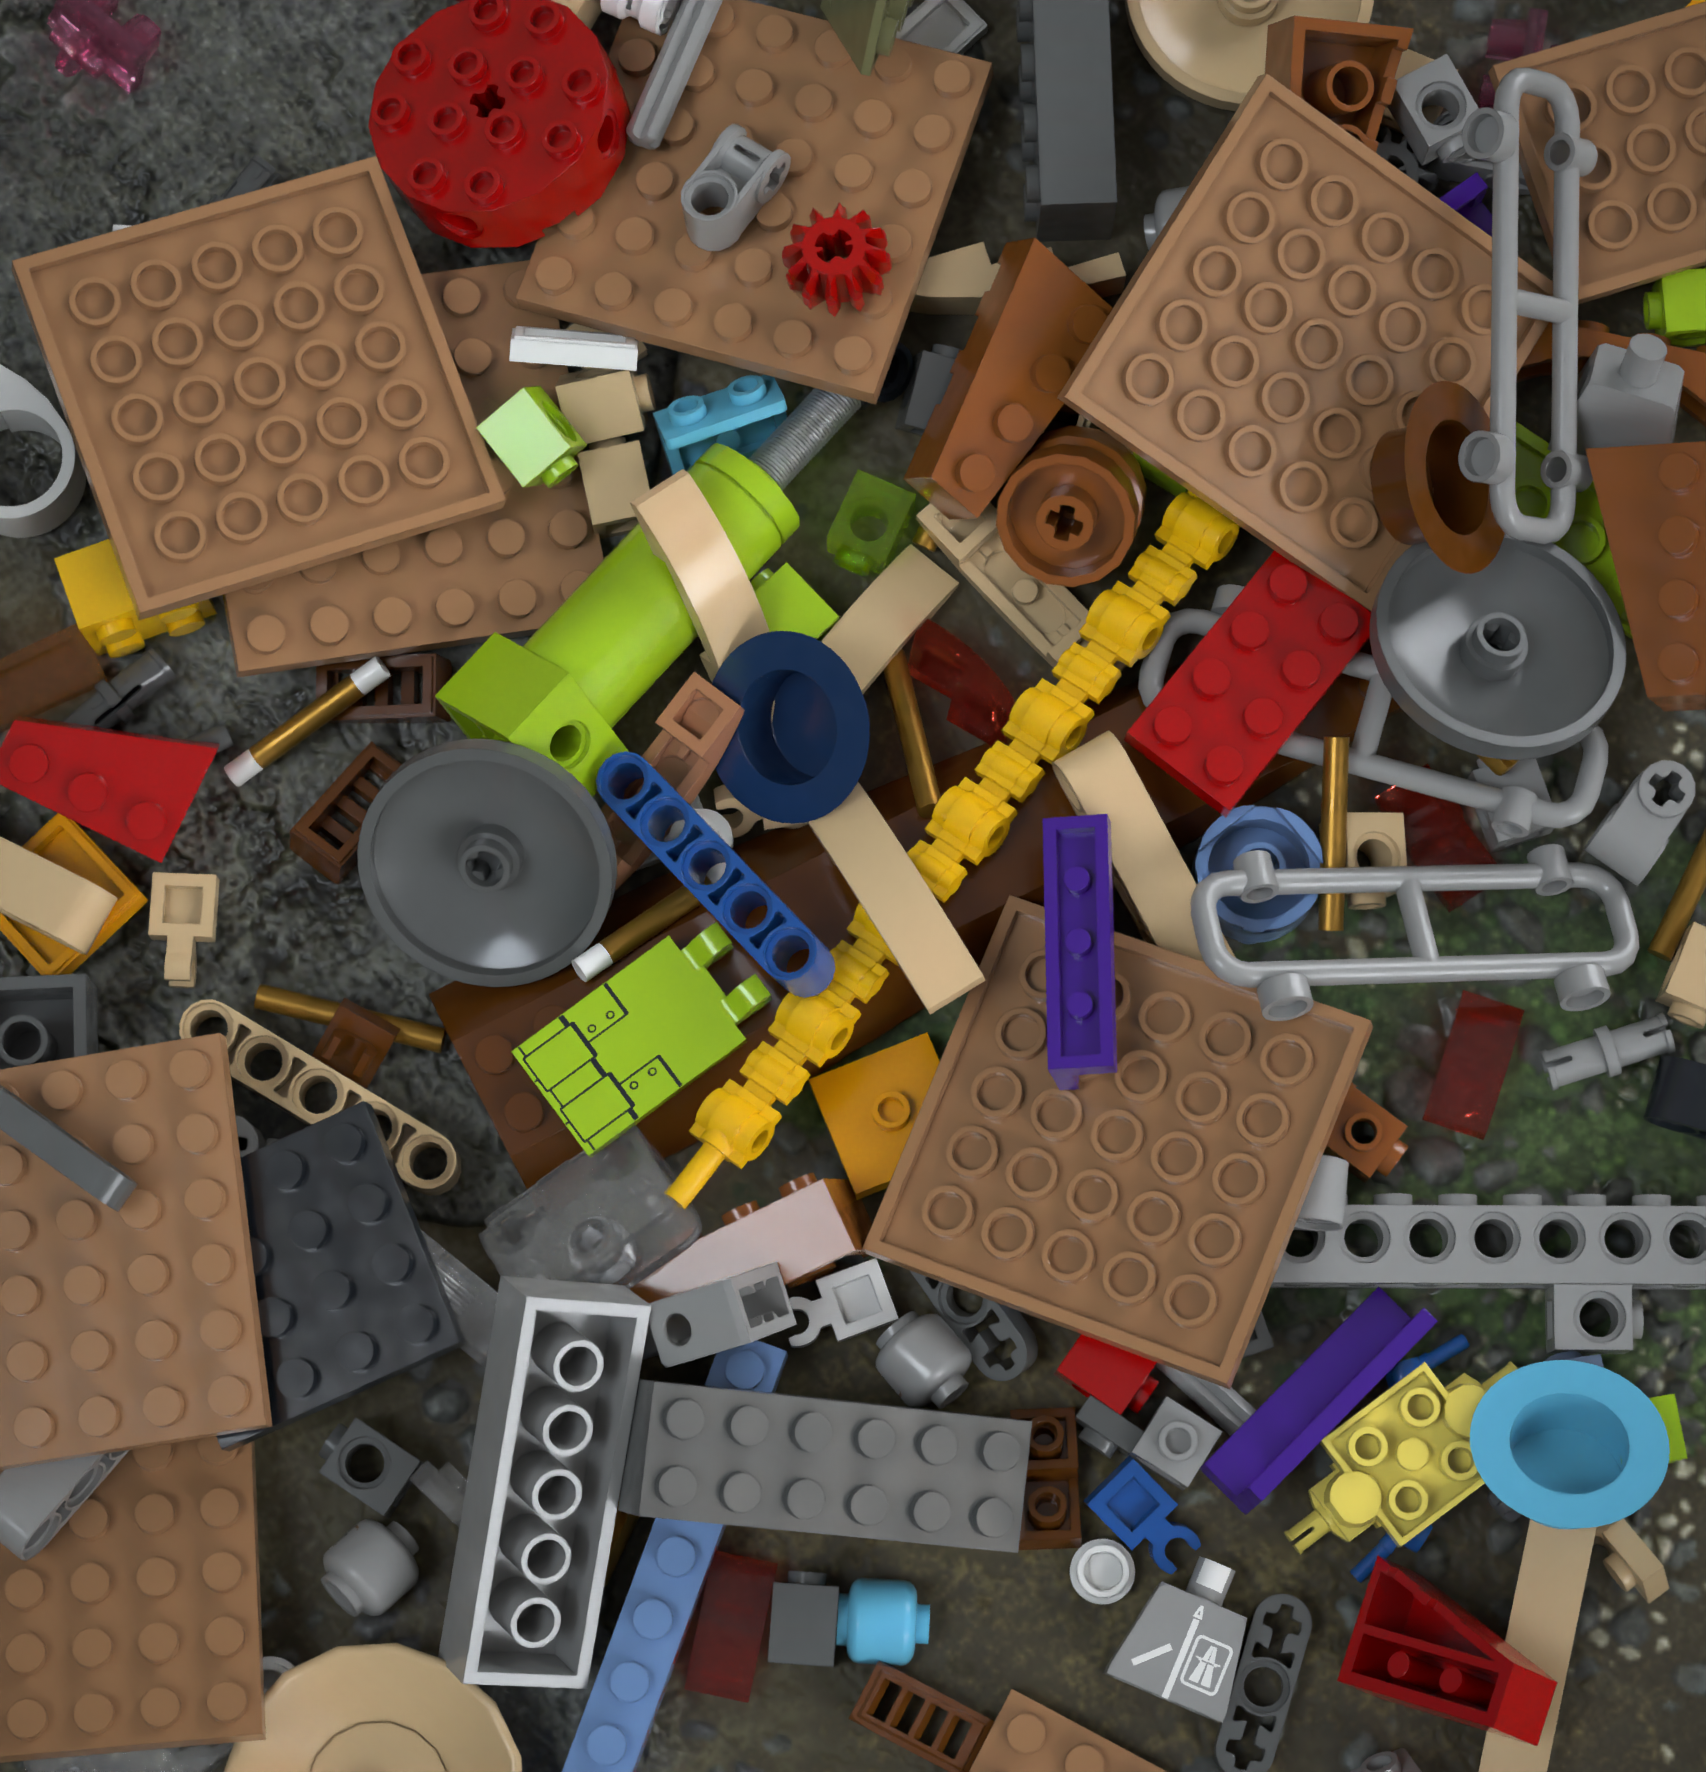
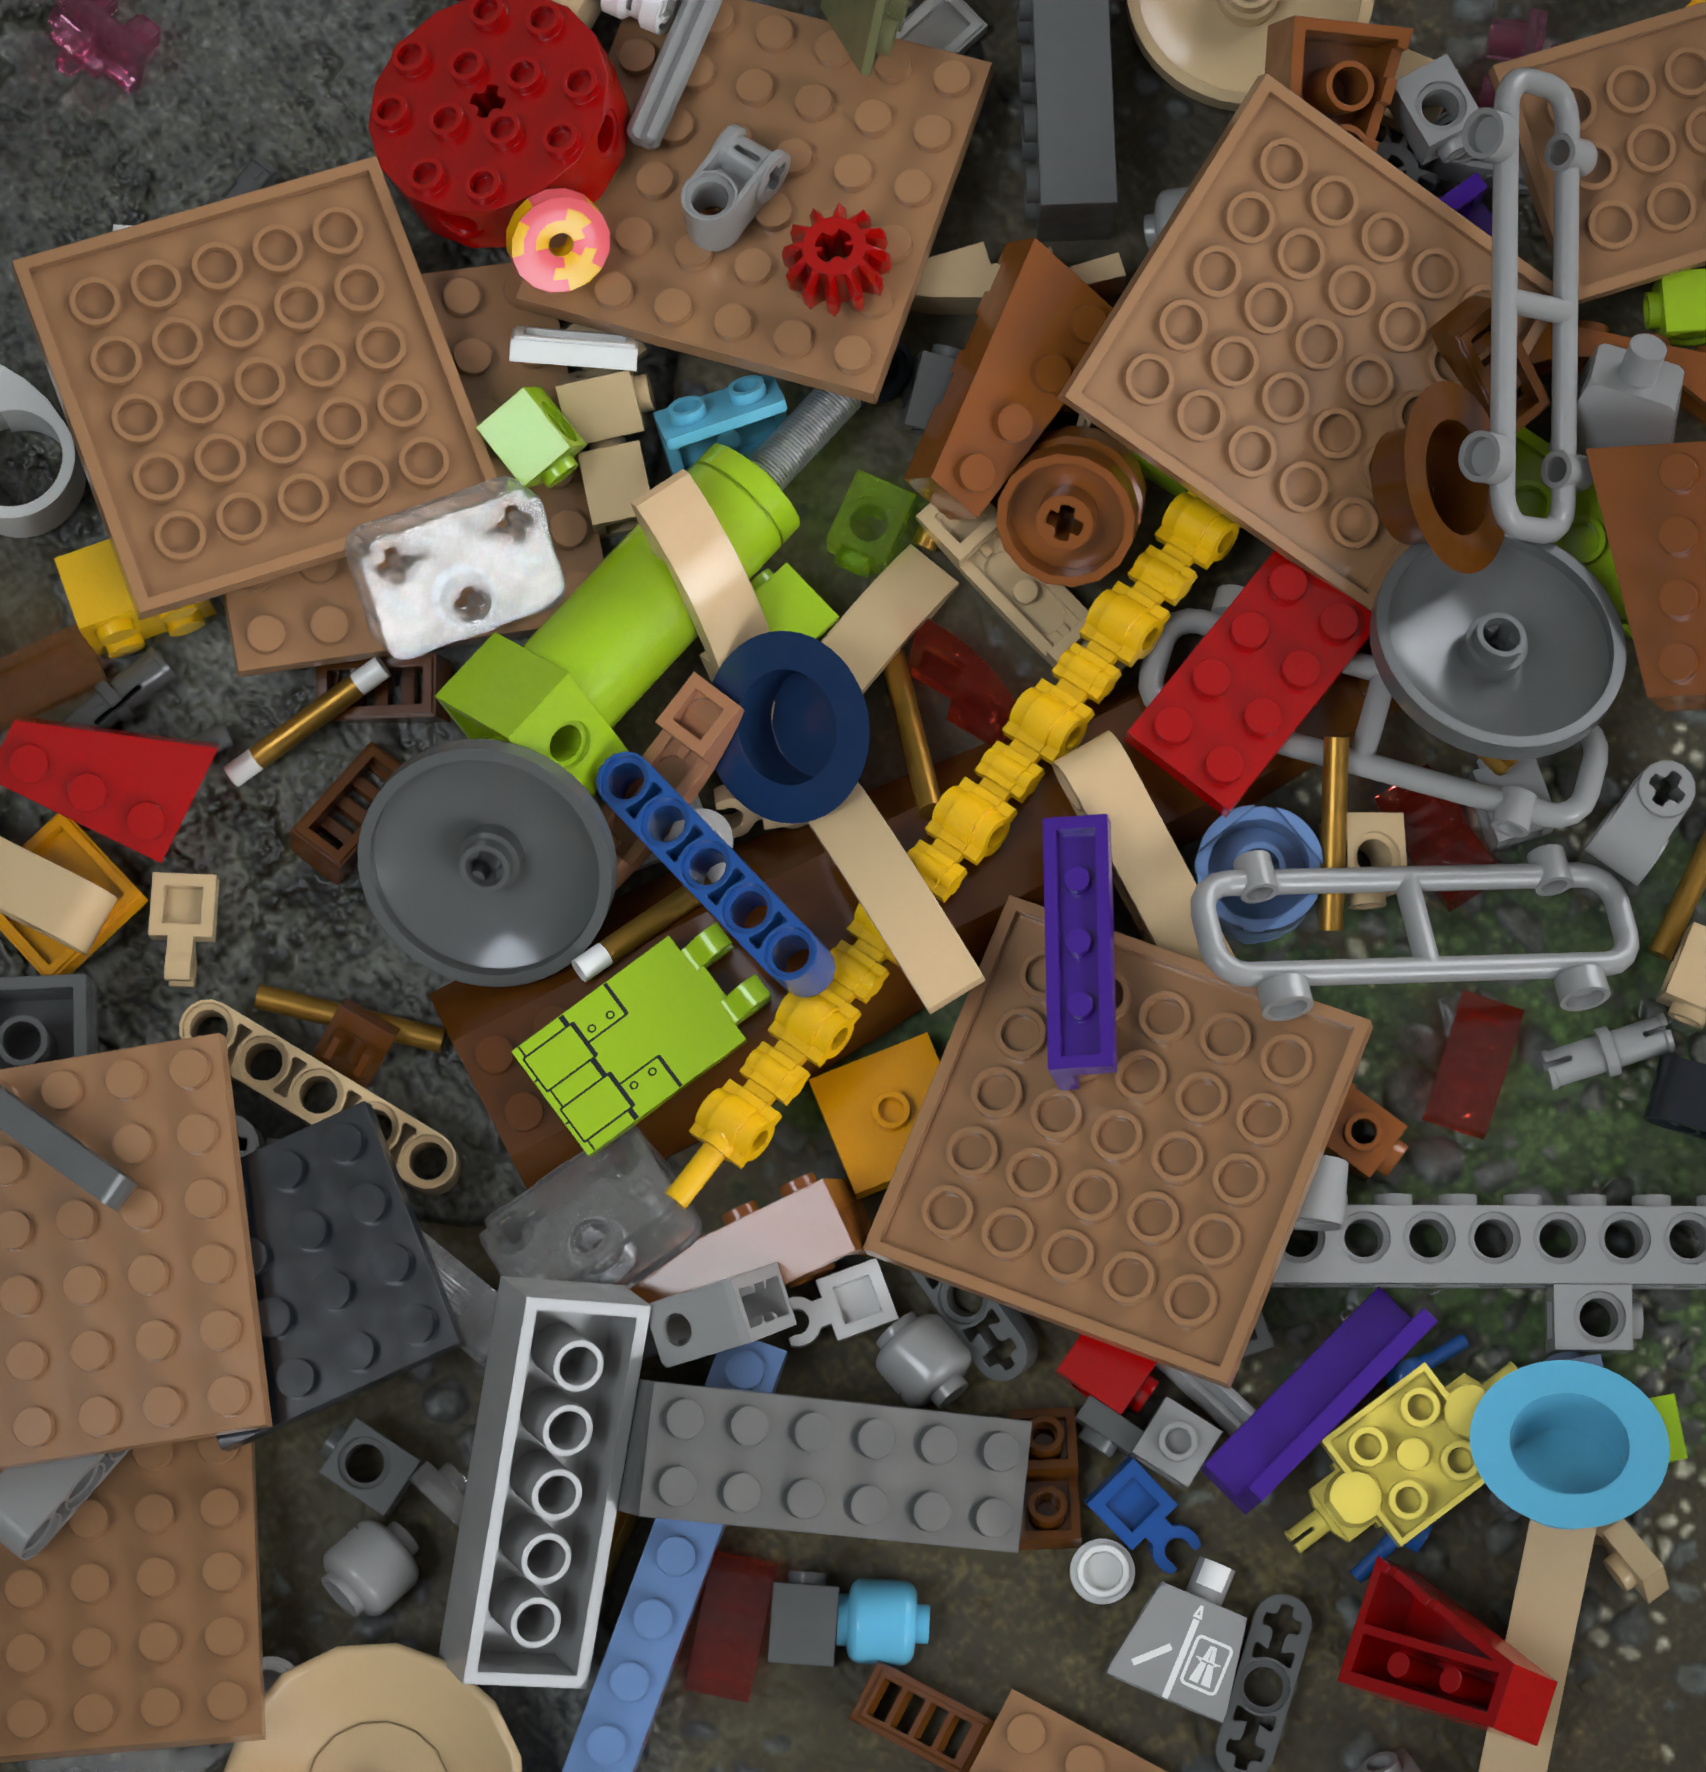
(442, 551): none -> clear axle
(542, 218): none -> piece
(1463, 337): none -> reddish brown slope

